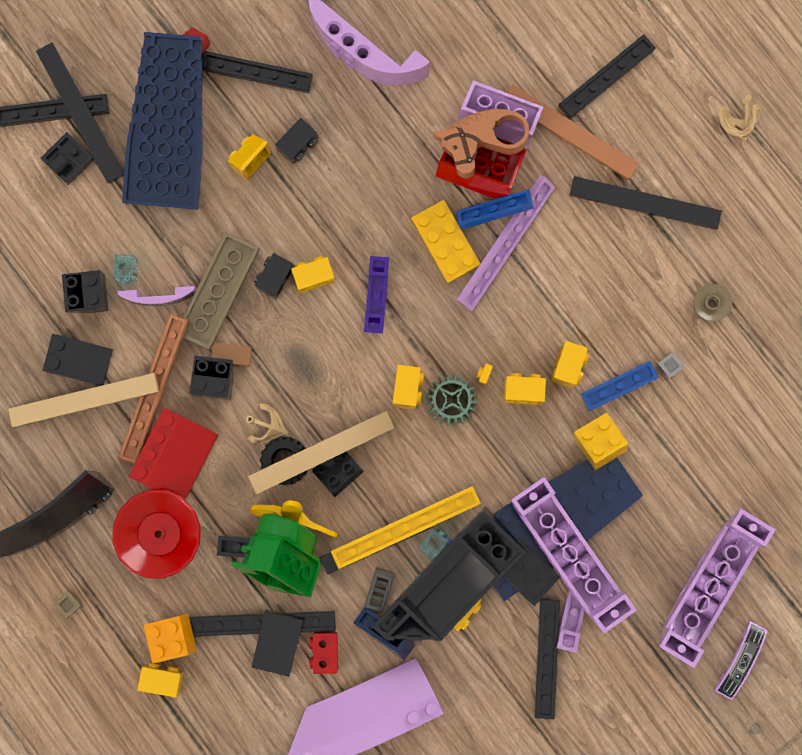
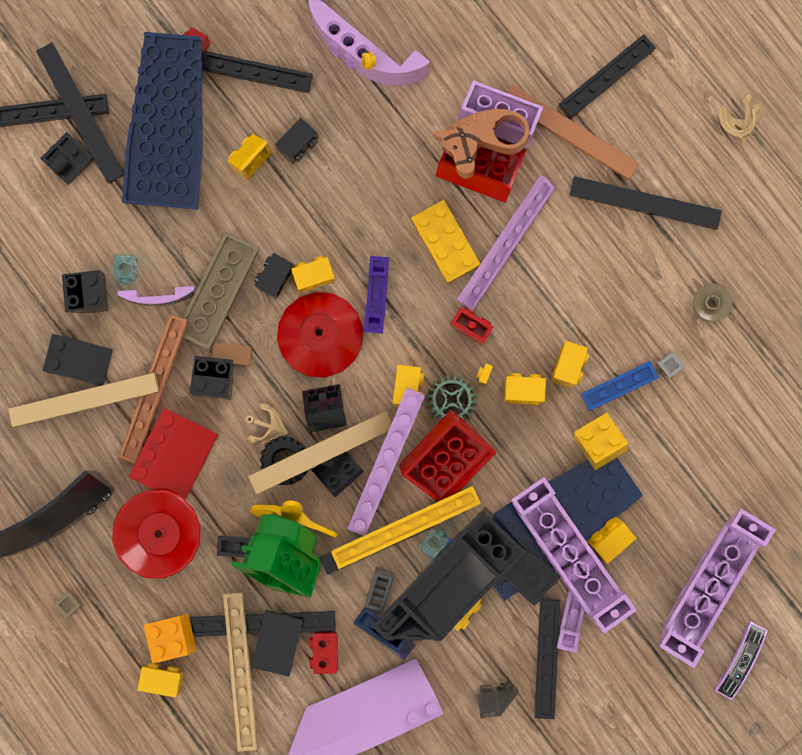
(240, 671): none -> tan tile
(324, 408): none -> black slope
(325, 353): none -> red dish
(368, 60): none -> yellow plate
(386, 461): none -> lavender plate
(446, 458): none -> red slope
(471, 325): none -> red brick
(495, 209): blue plate -> none
(495, 700): none -> clear smoke slope
(611, 539): none -> yellow brick

